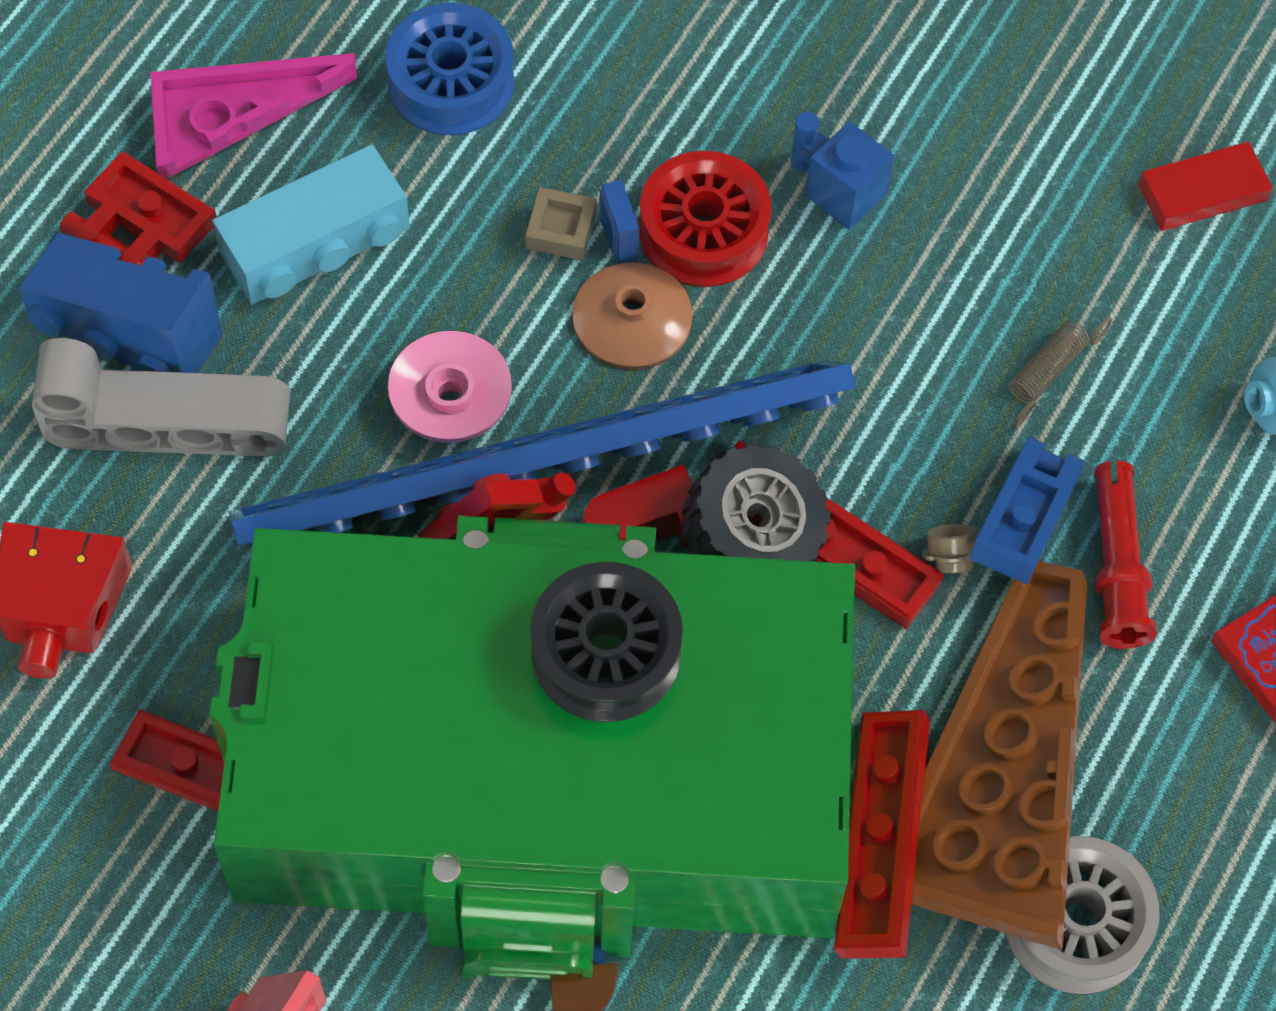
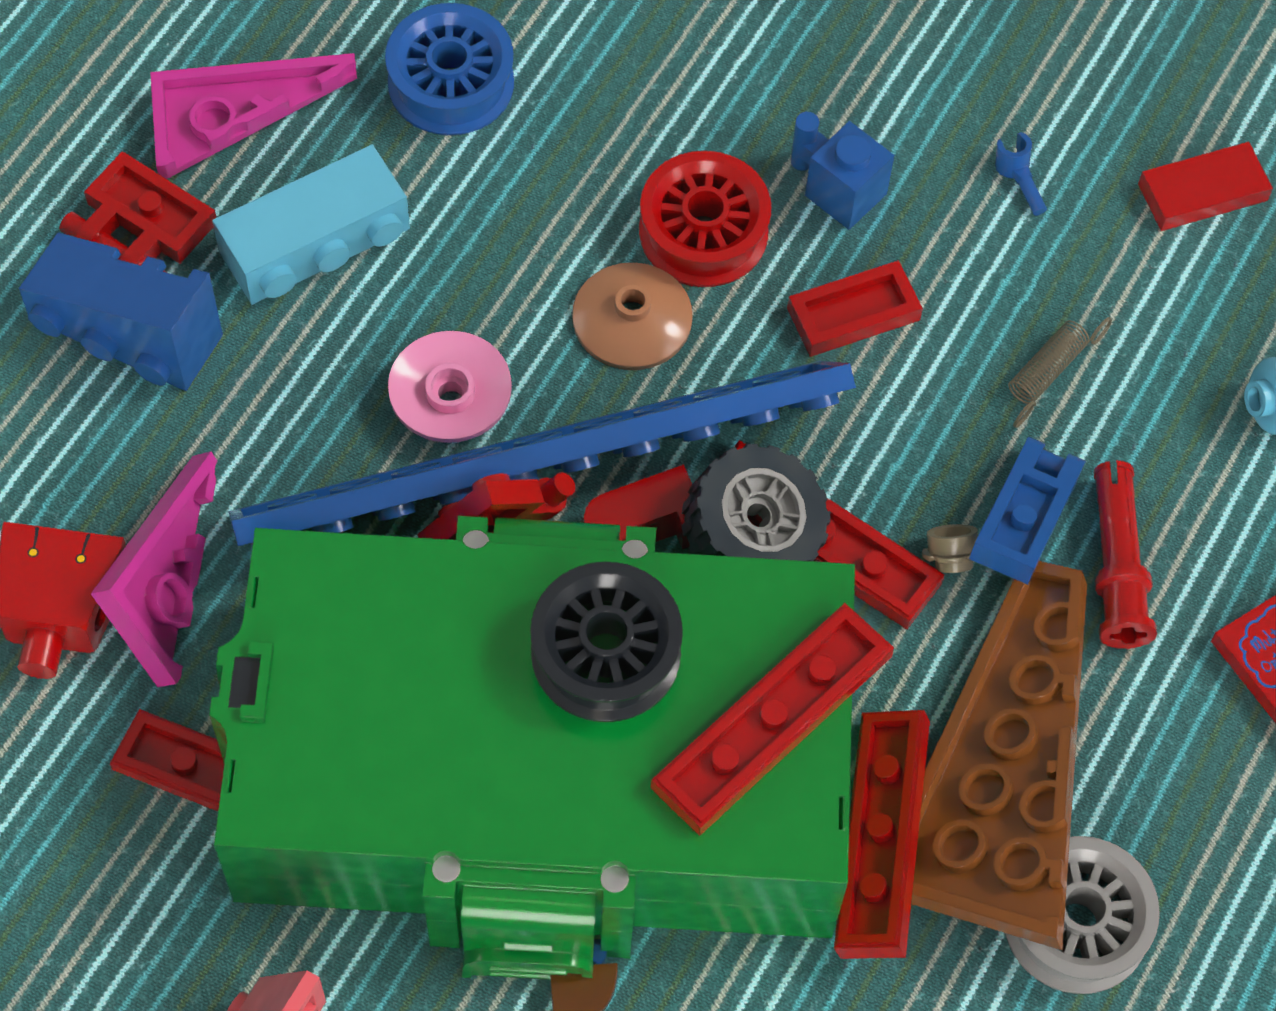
(154, 411): light grey beam -> none
(155, 575): none -> dark pink wing
(561, 223): dark tan plate -> none
(619, 222): blue tile -> none
(771, 719): none -> red tile
(854, 308): none -> red tile
(1017, 166): none -> blue hand

